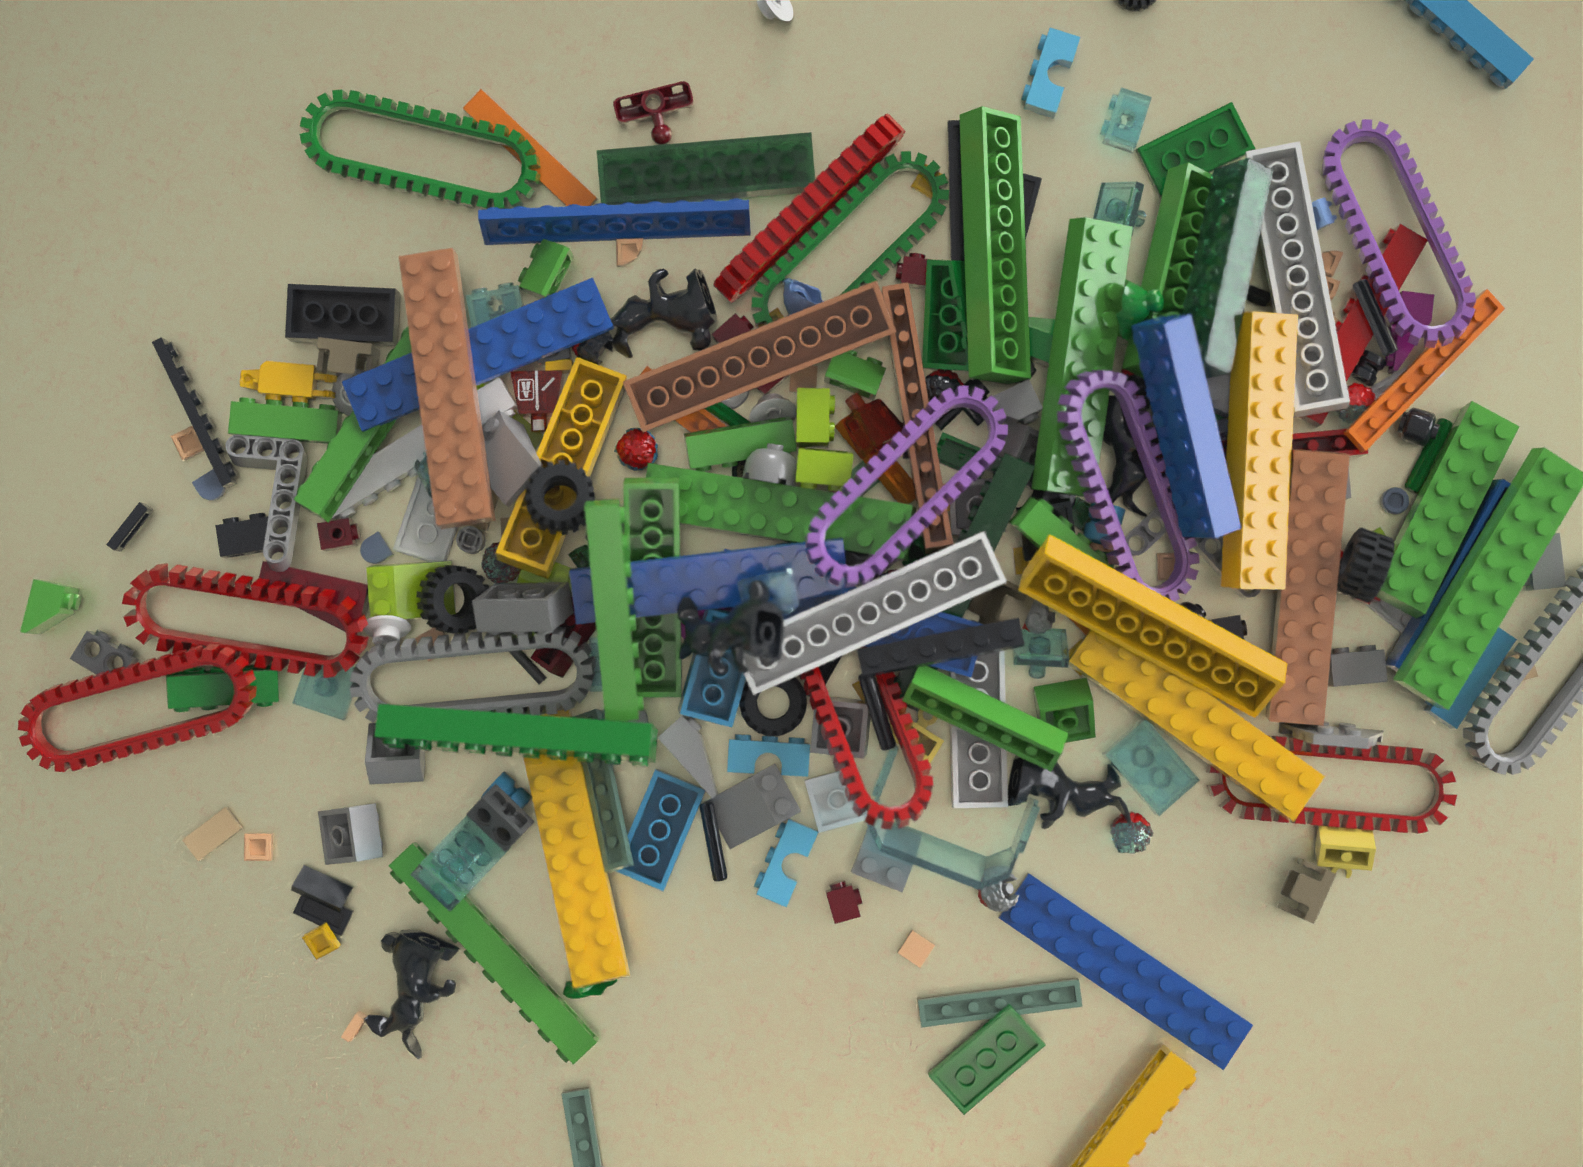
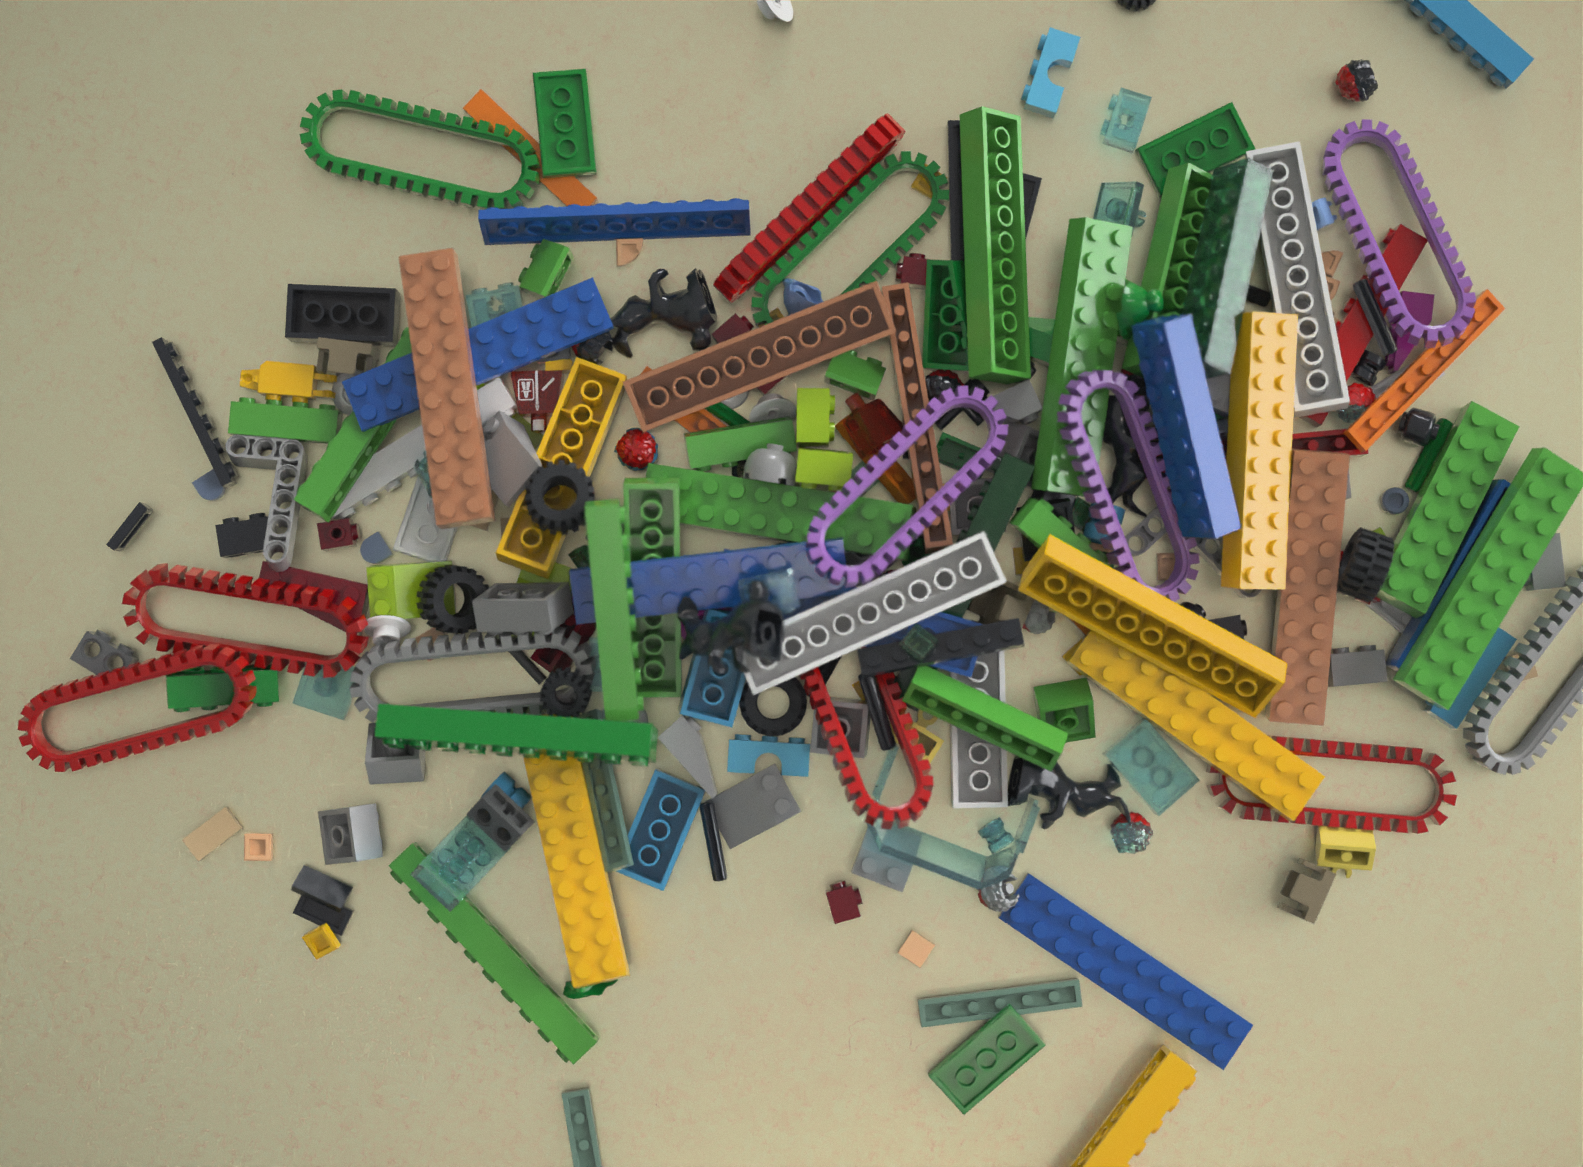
(48, 606): bright green slope -> none
(187, 443): light nougat tile -> none
(354, 1026): light nougat tile -> none
(414, 960): black animal -> none
(471, 540): light grey wheel -> none
(497, 570): clear light blue piece -> none
(564, 123): none -> green tile
(572, 679): none -> black tyre
(670, 102): dark red piece -> none
(707, 170): clear green brick -> none
(774, 882): medium azure arch -> none
(803, 379): light nougat tile -> none
(830, 803): white plate -> none
(918, 642): none -> clear green tile
(996, 835): none -> clear light blue wheel
(1042, 651): clear light blue tile -> none
(1343, 736): light grey wing -> none
(1356, 80): none -> piece

